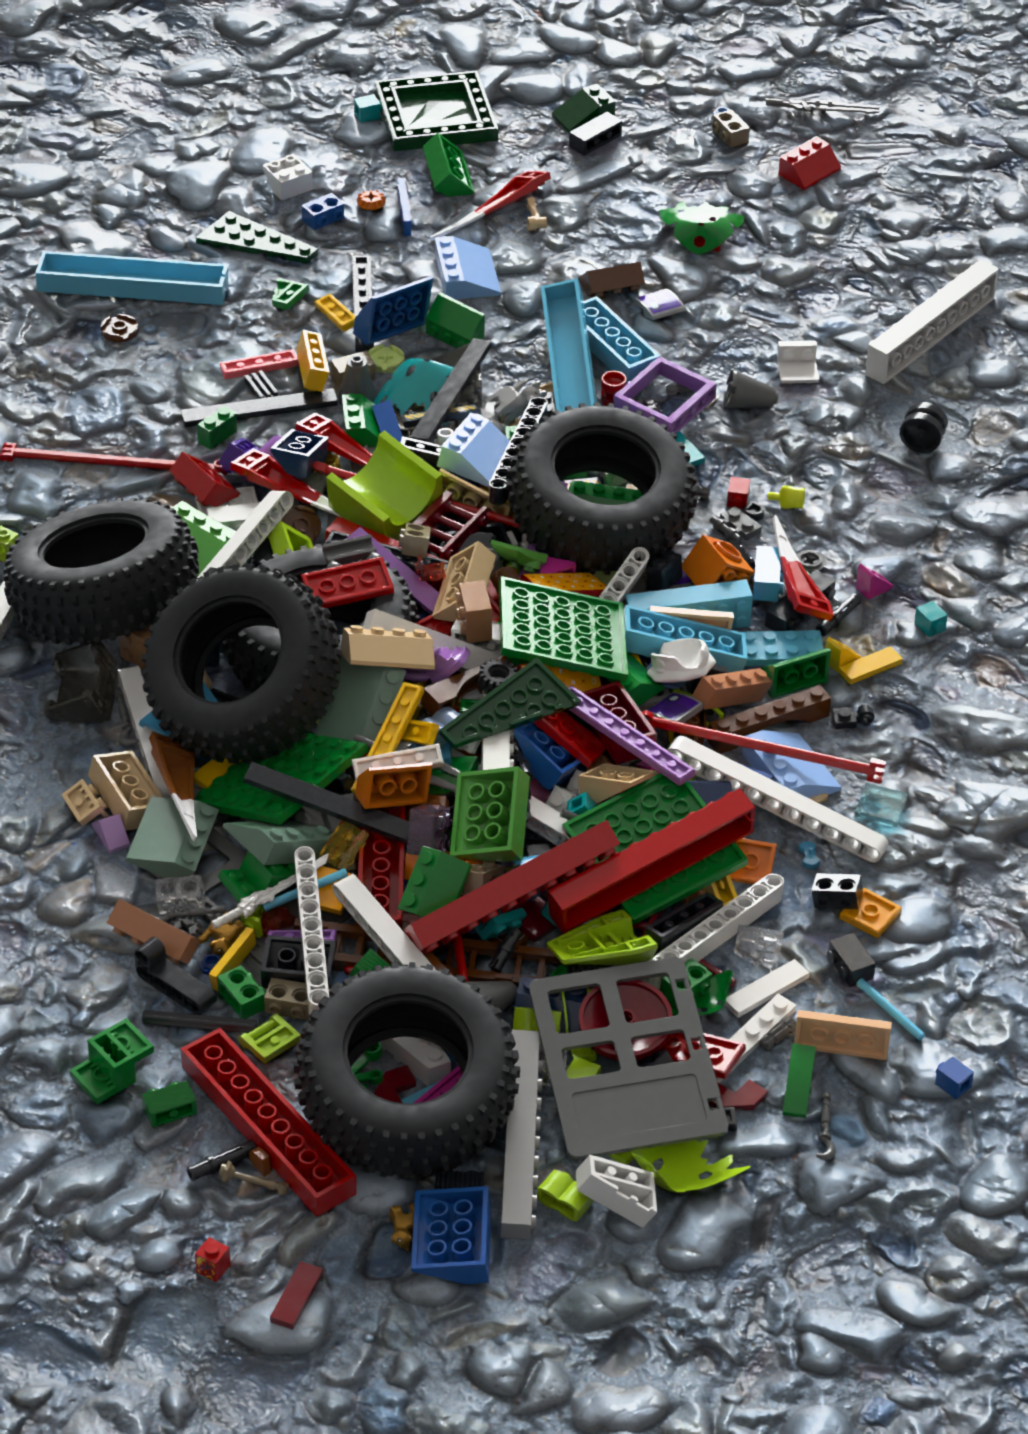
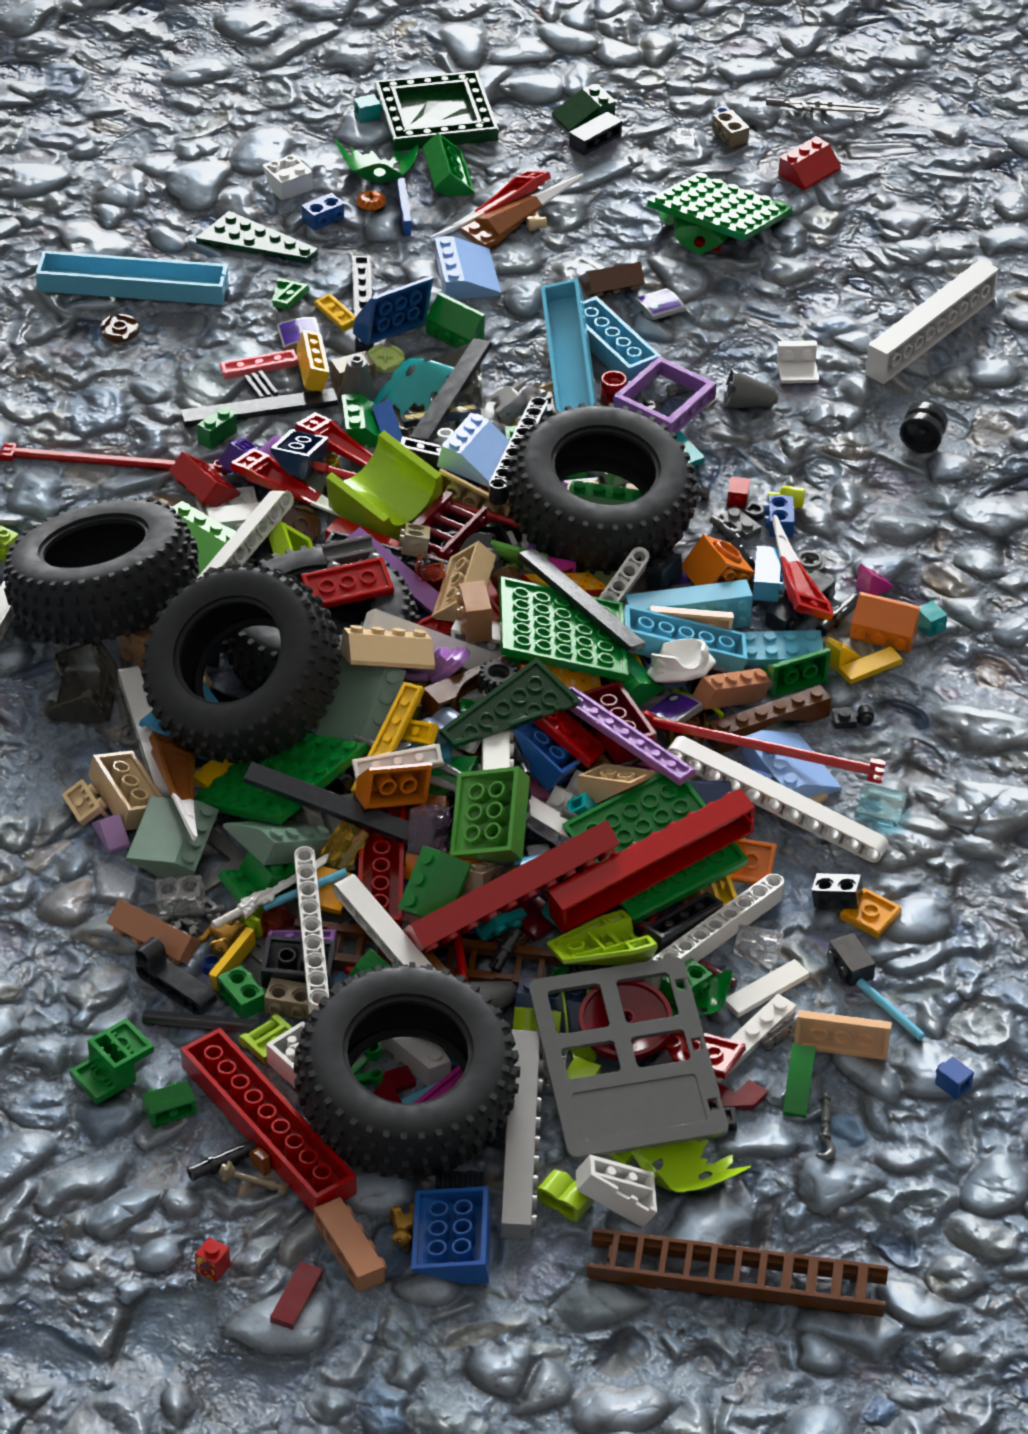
(282, 1055): none -> white brick
(291, 330): none -> dark purple slope
(349, 1244): none -> nougat brick
(376, 170): none -> green piece
(498, 224): none -> dark orange plate
(581, 600): none -> tile
(720, 206): none -> plate
(738, 1256): none -> reddish brown ladder
(784, 509): none -> blue brick
(810, 861): dark azure piece -> none
(885, 622): none -> orange slope

